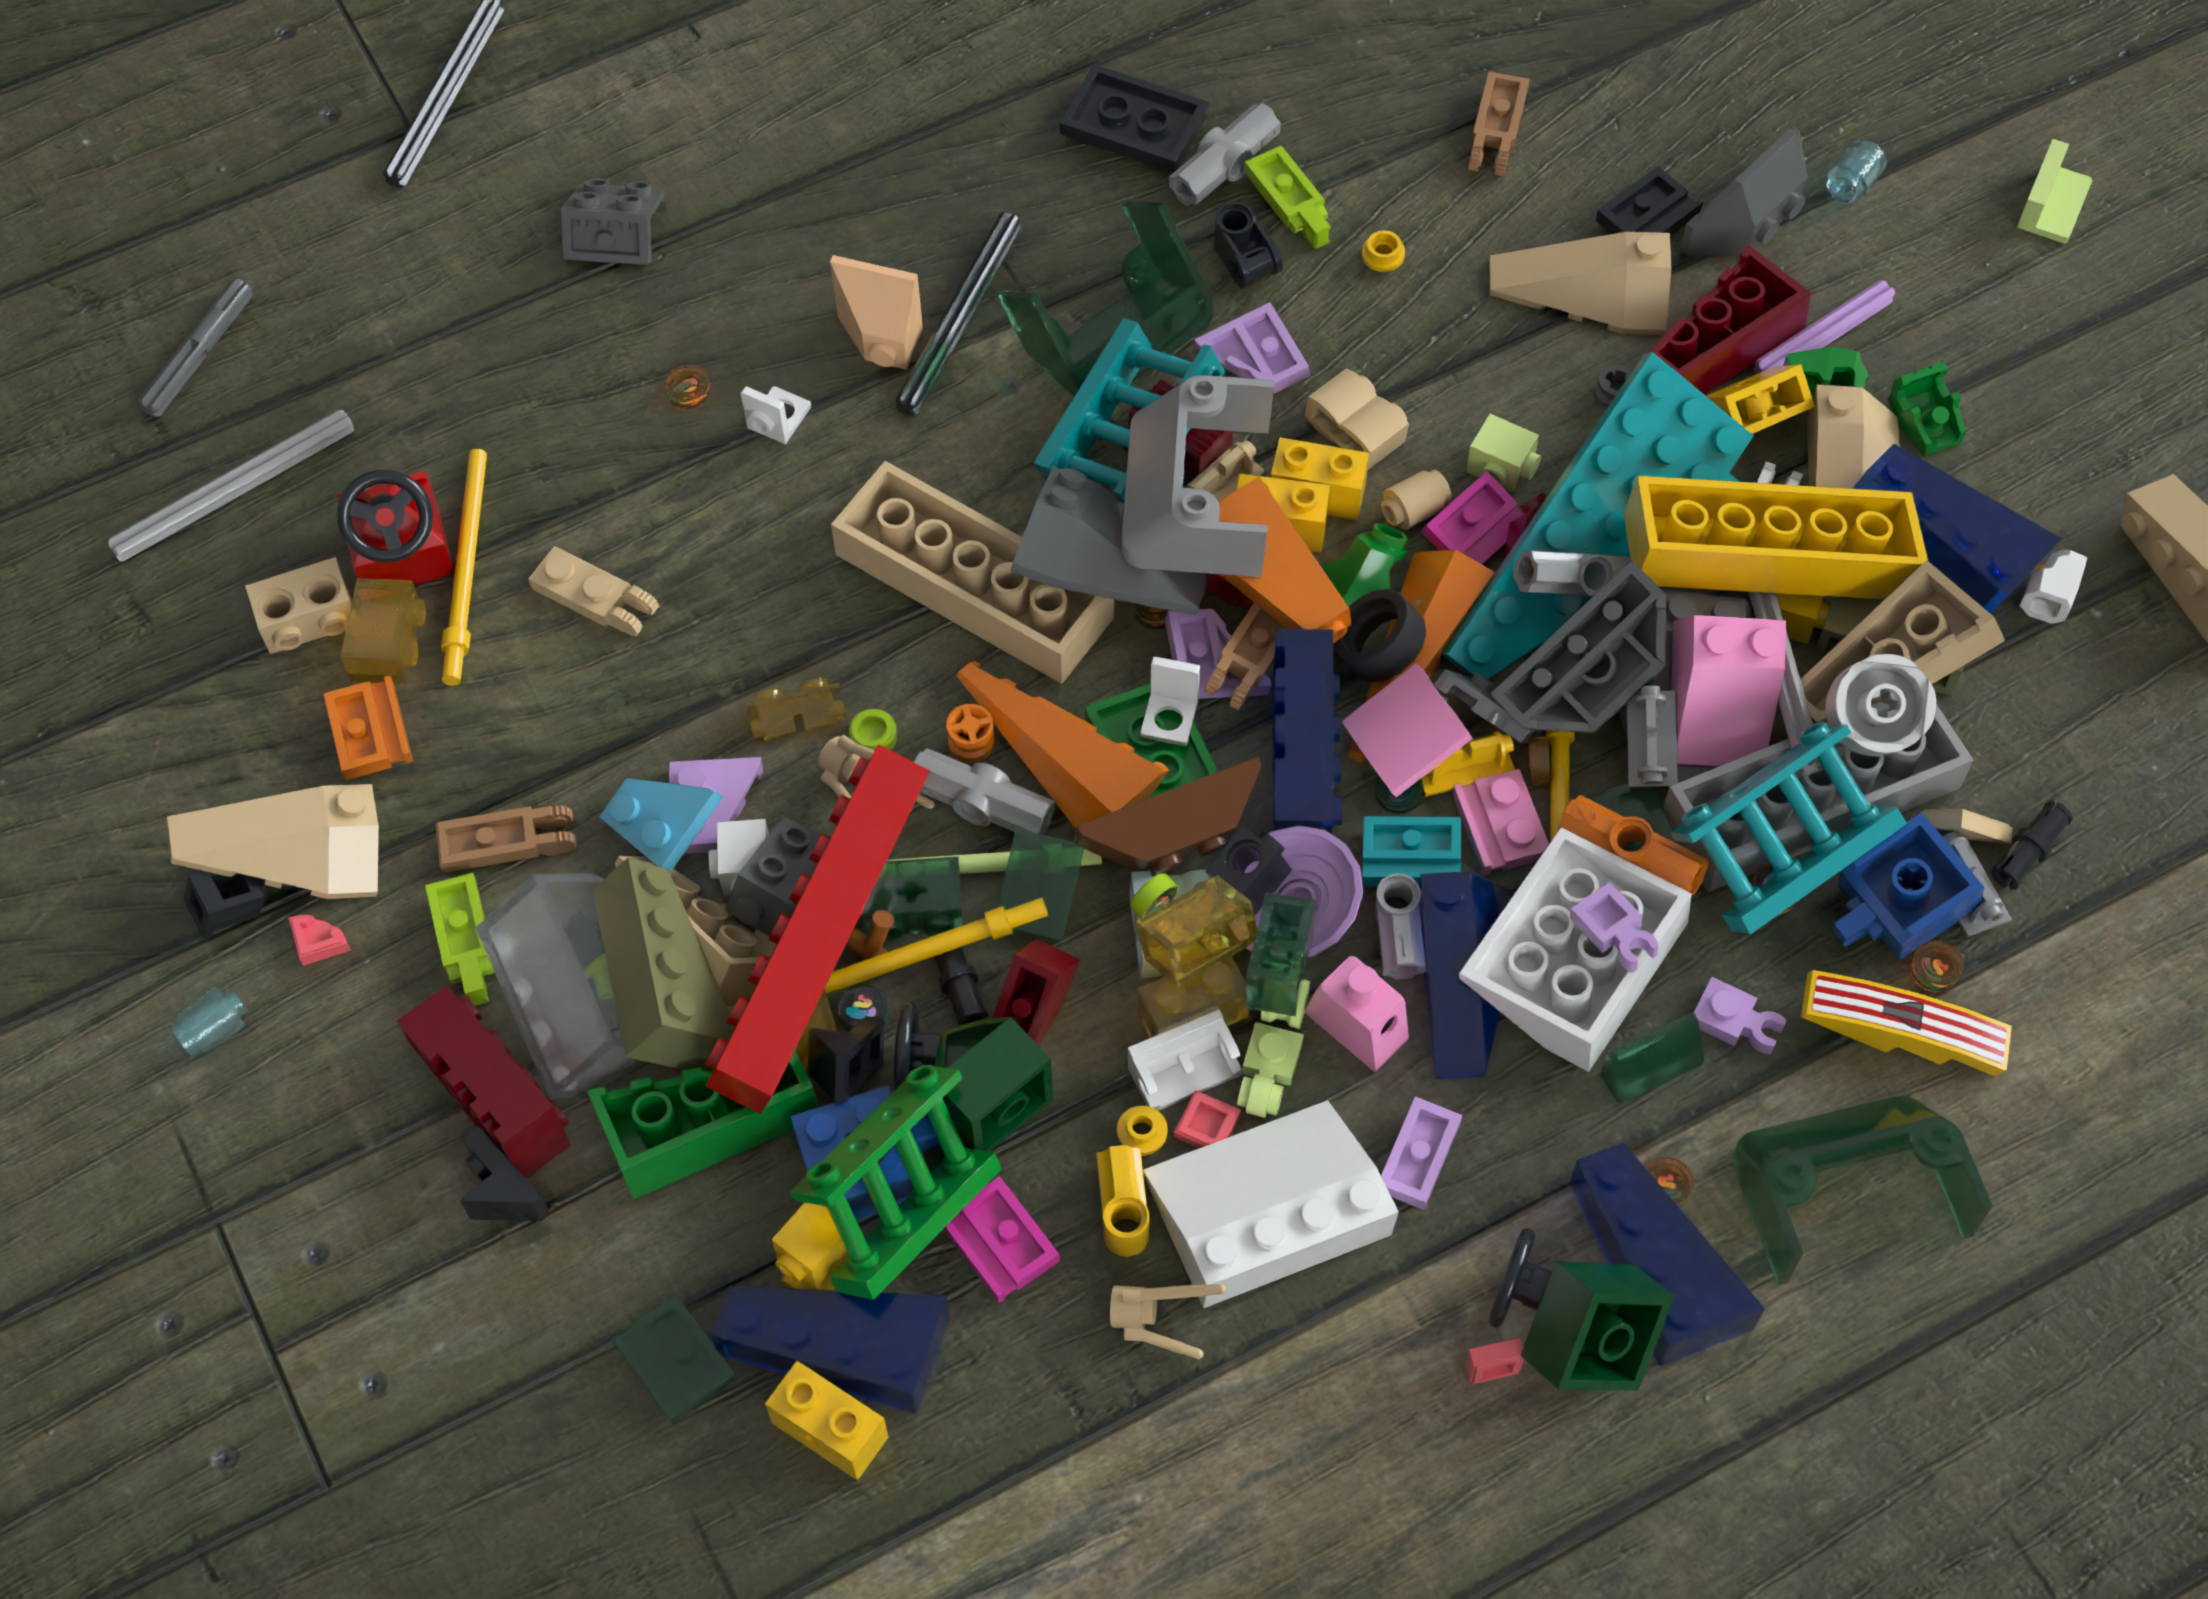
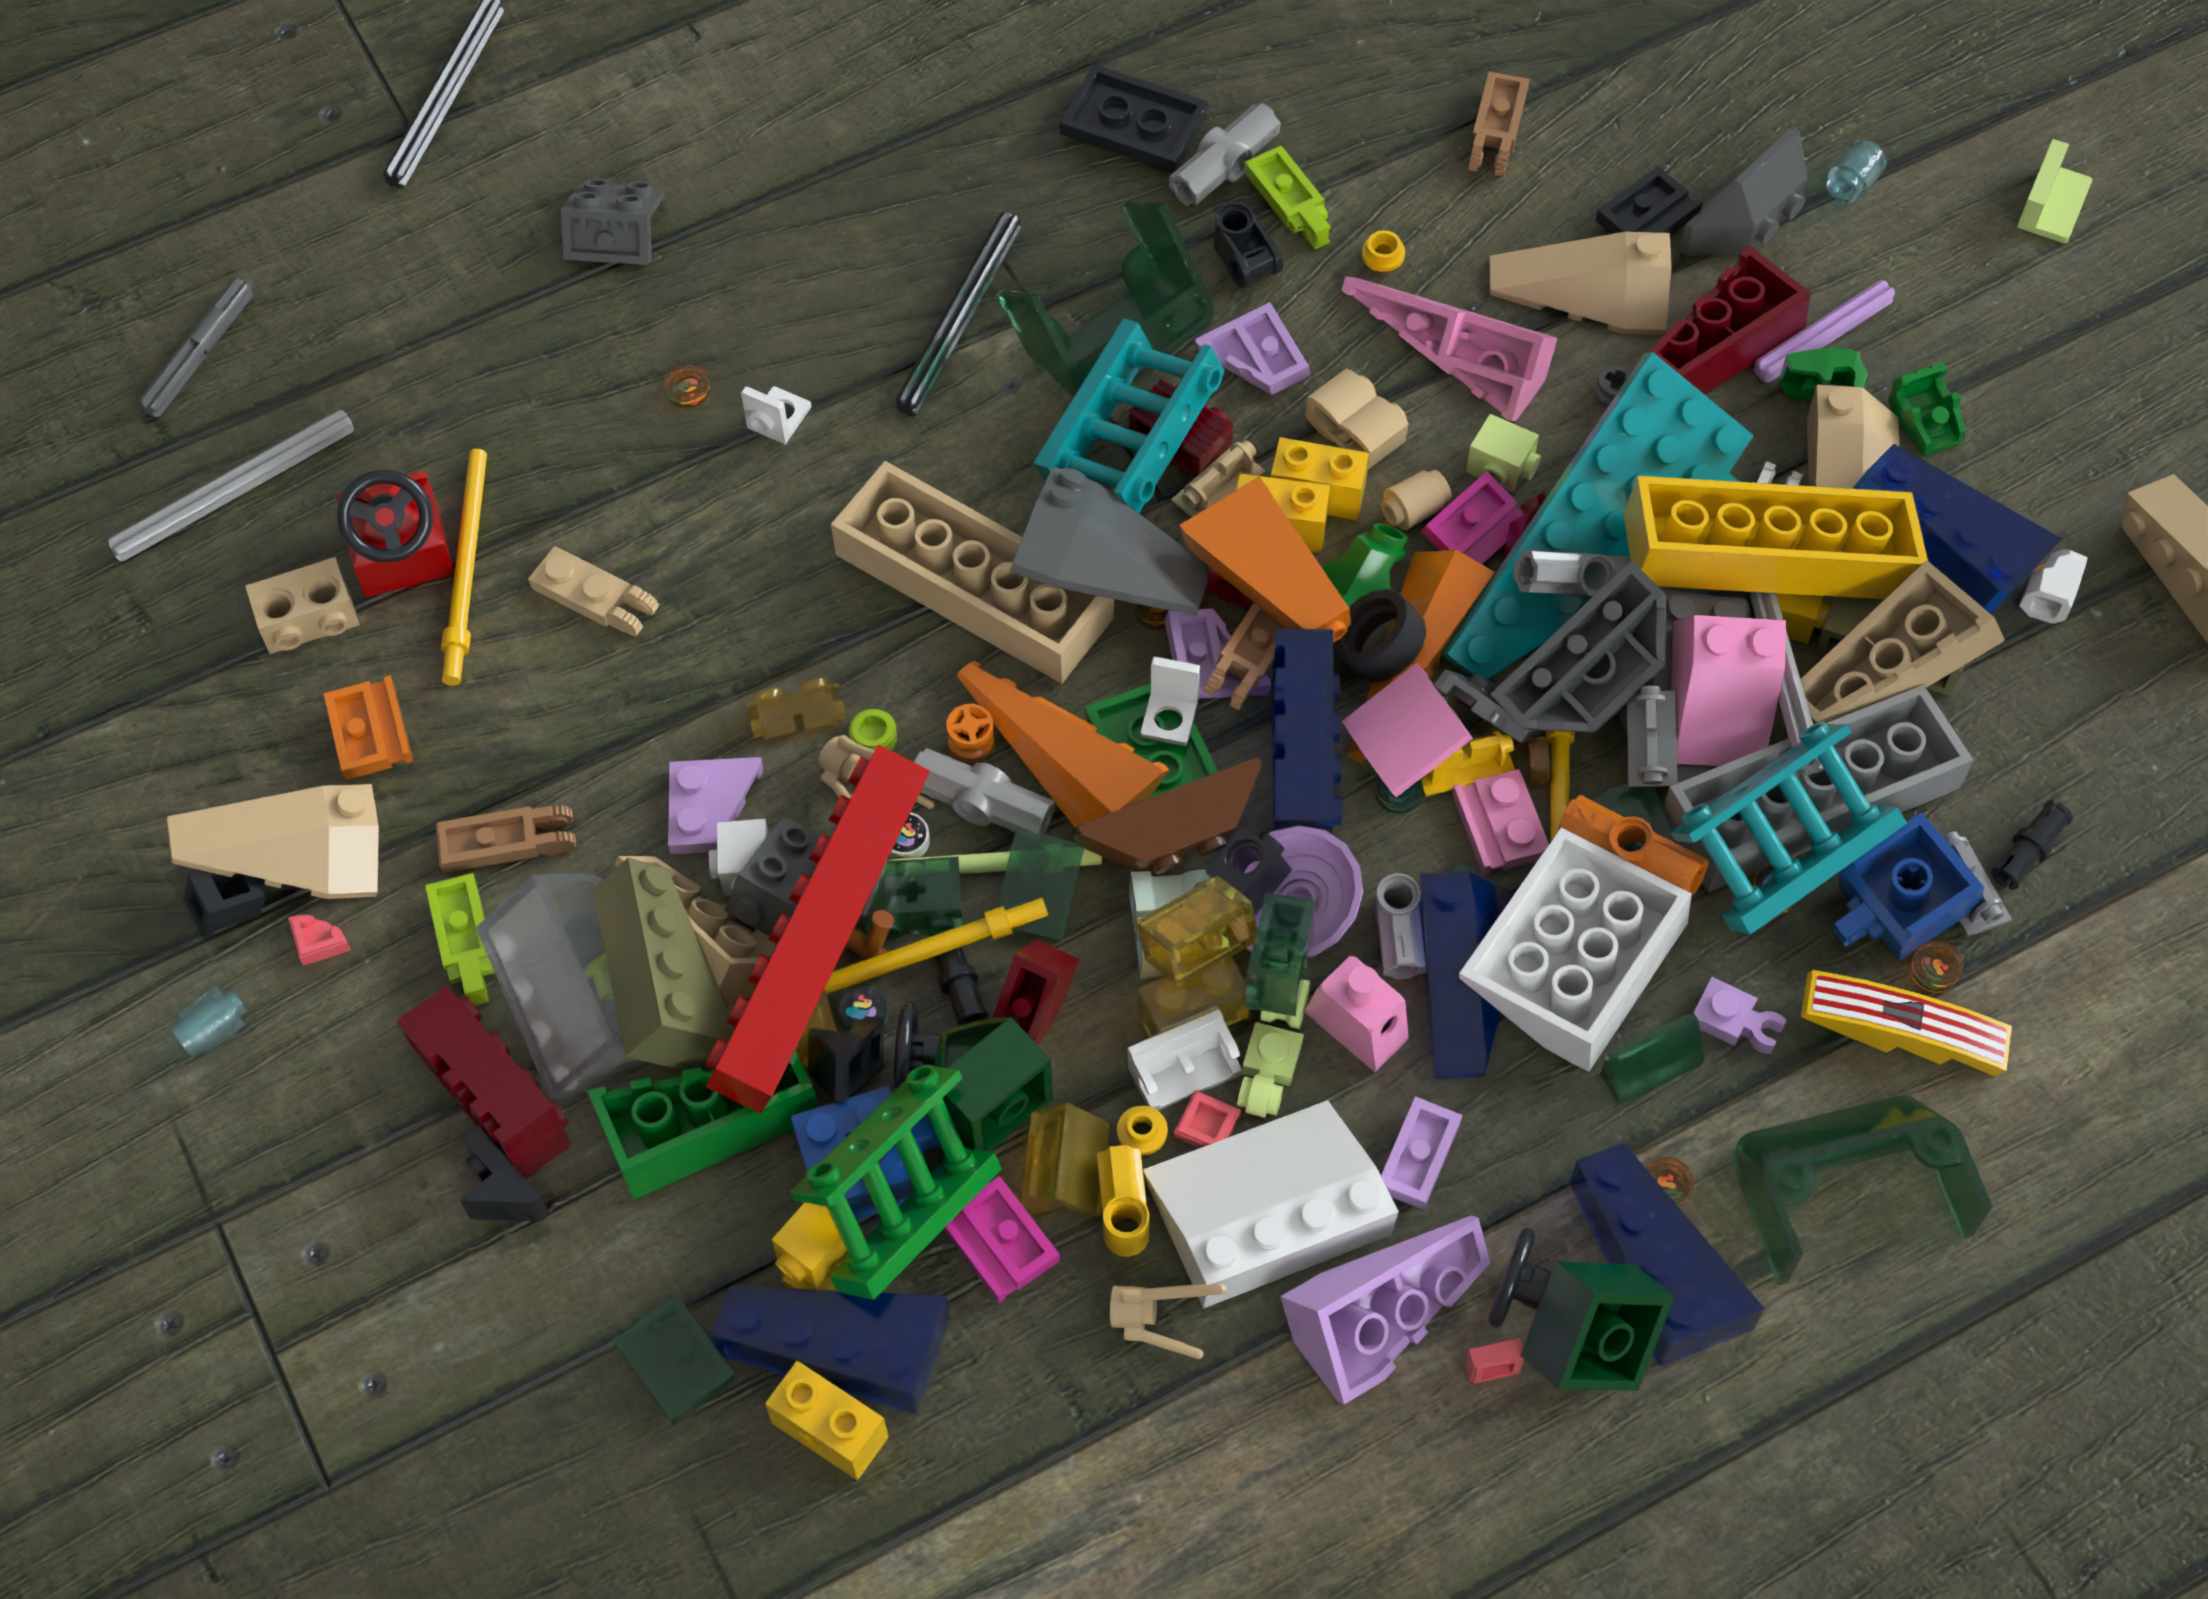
(382, 630): clear yellow brick -> none
(660, 817): medium azure wing -> none
(878, 310): light nougat slope -> none
(913, 839): none -> tile
(1063, 1160): none -> clear yellow panel
(1154, 894): lime tile -> none
(1178, 525): light grey windscreen -> none
(1369, 1310): none -> lavender wedge
(1409, 847): teal plate -> none
(1486, 354): none -> bright pink wedge
(1612, 920): lavender plate -> none
(1766, 397): yellow brick -> none
(1900, 686): white brick -> none
(1969, 825): tan tile -> none

